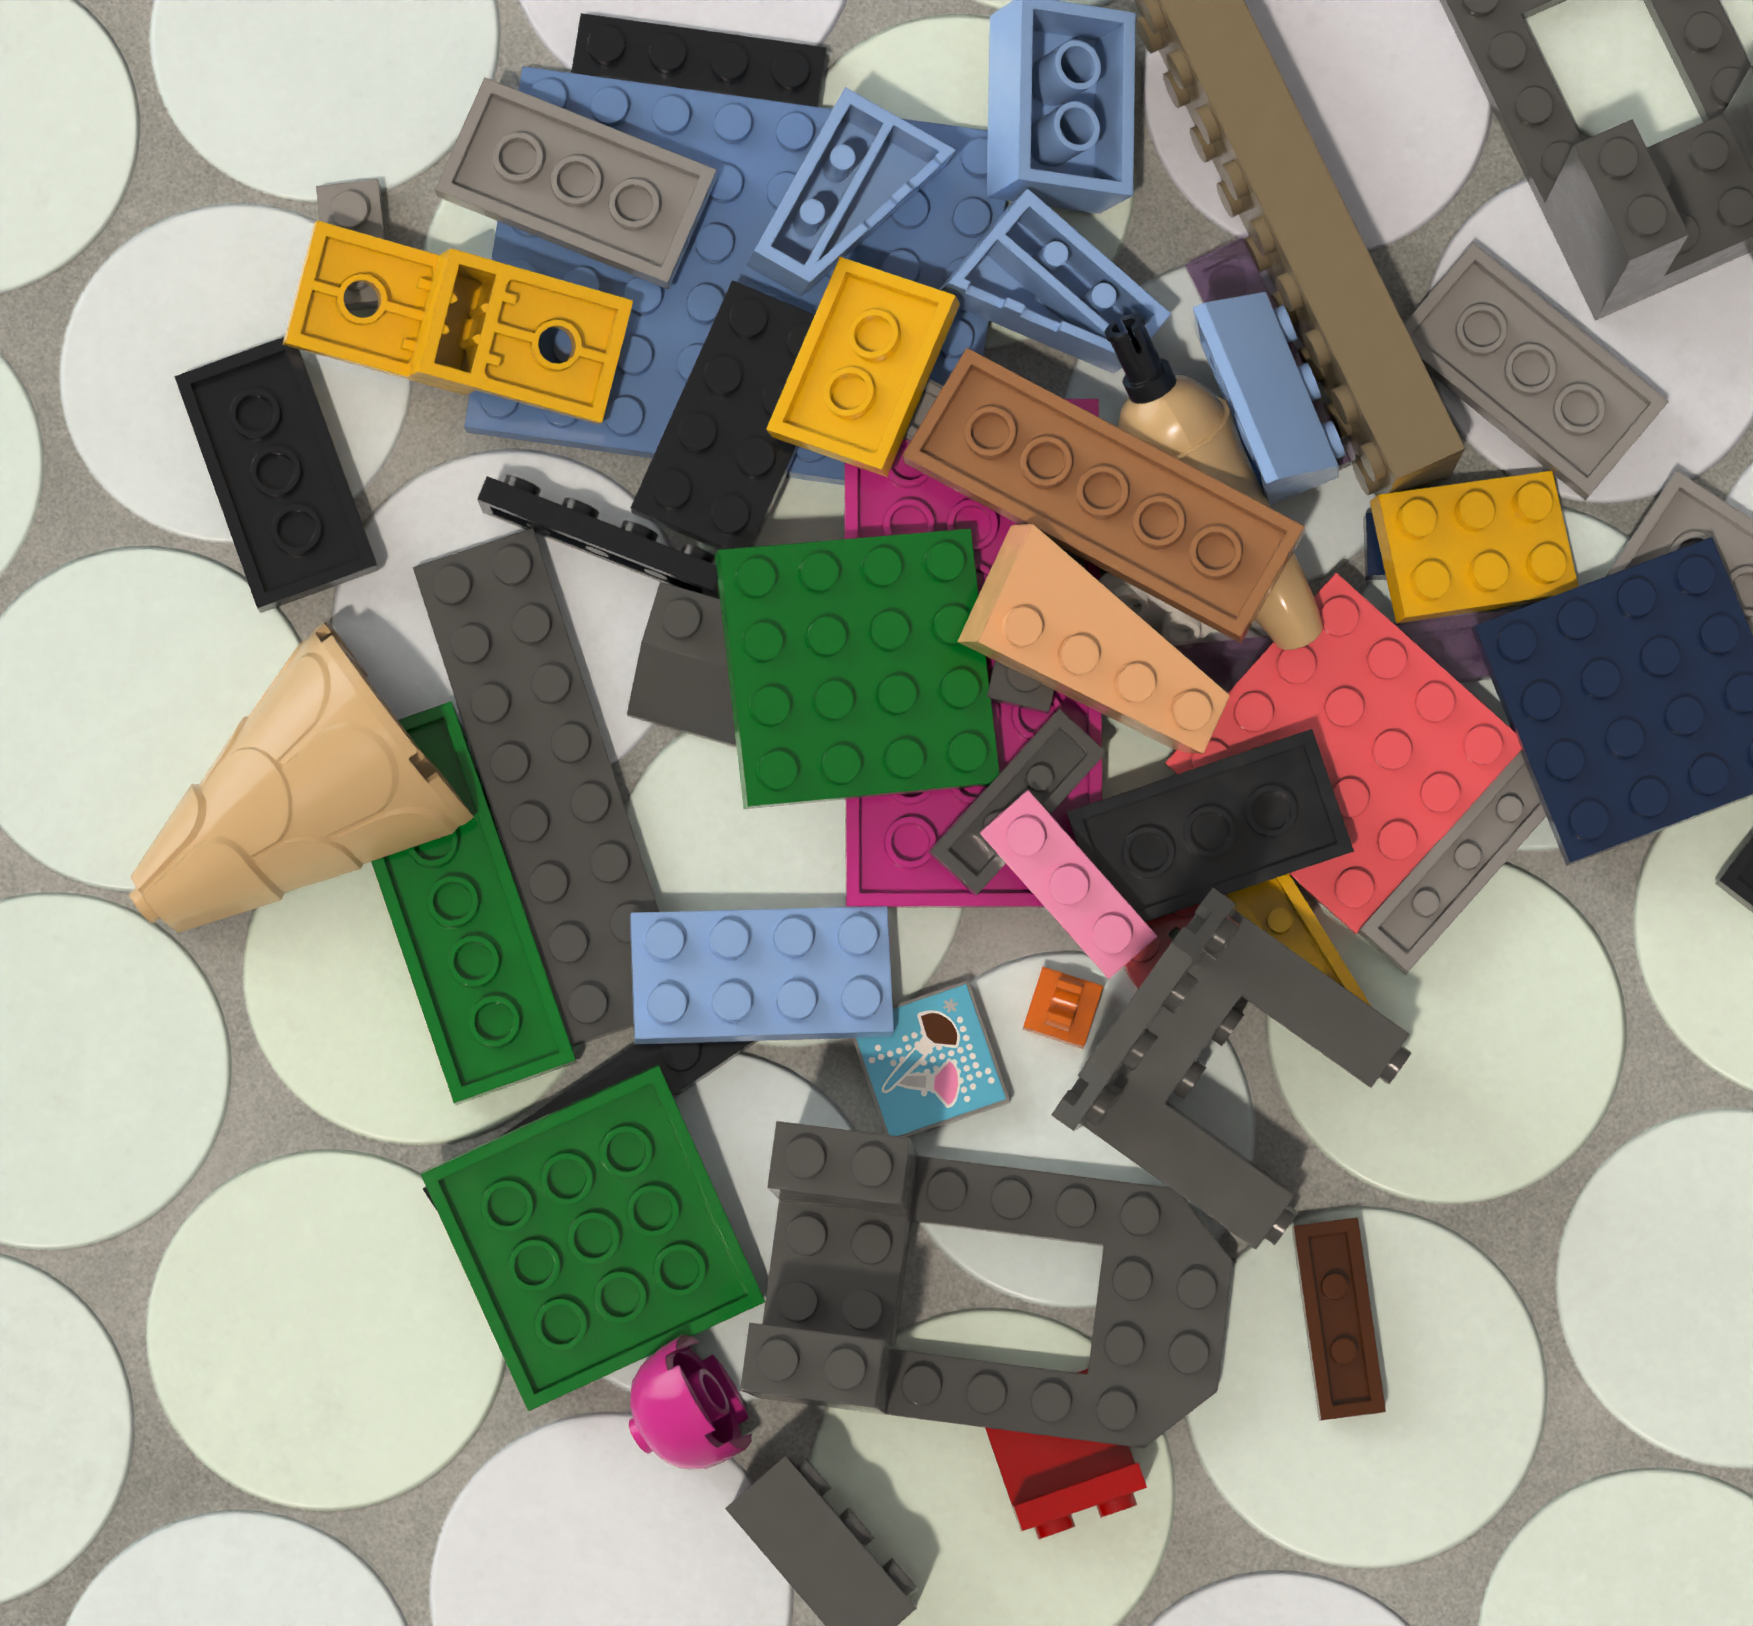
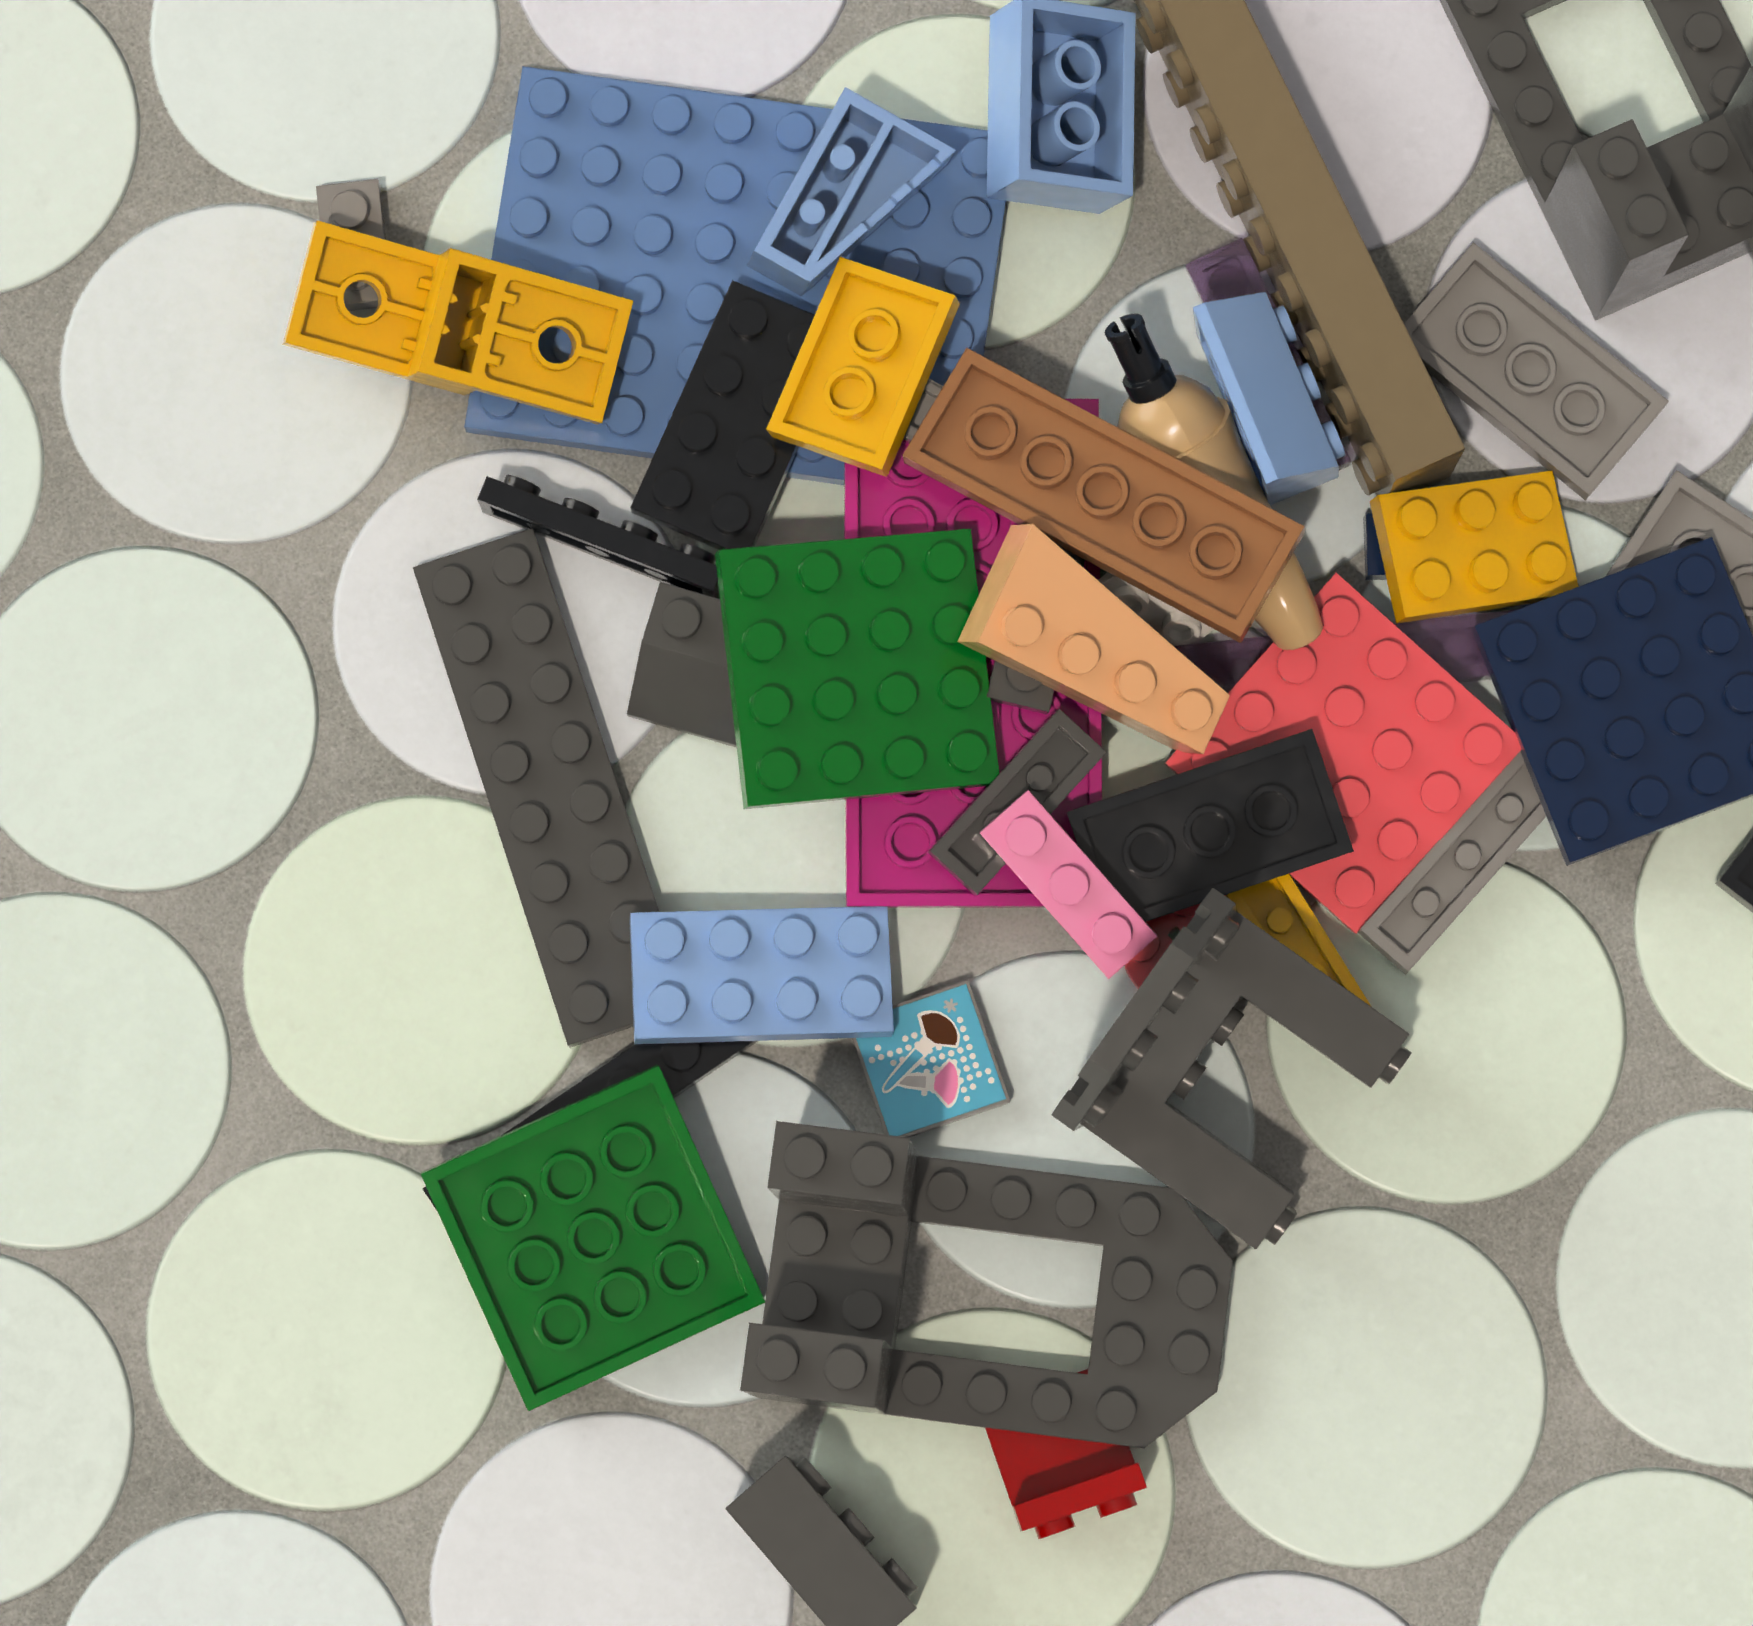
(276, 474): black plate -> none
(296, 796): tan cone -> none
(471, 937): green plate -> none
(576, 183): light grey plate -> none
(686, 1408): dark pink cylinder -> none
(699, 60): black plate -> none
(1050, 284): light blue wedge -> none
(1062, 1007): orange tile -> none
(1338, 1319): reddish brown plate -> none

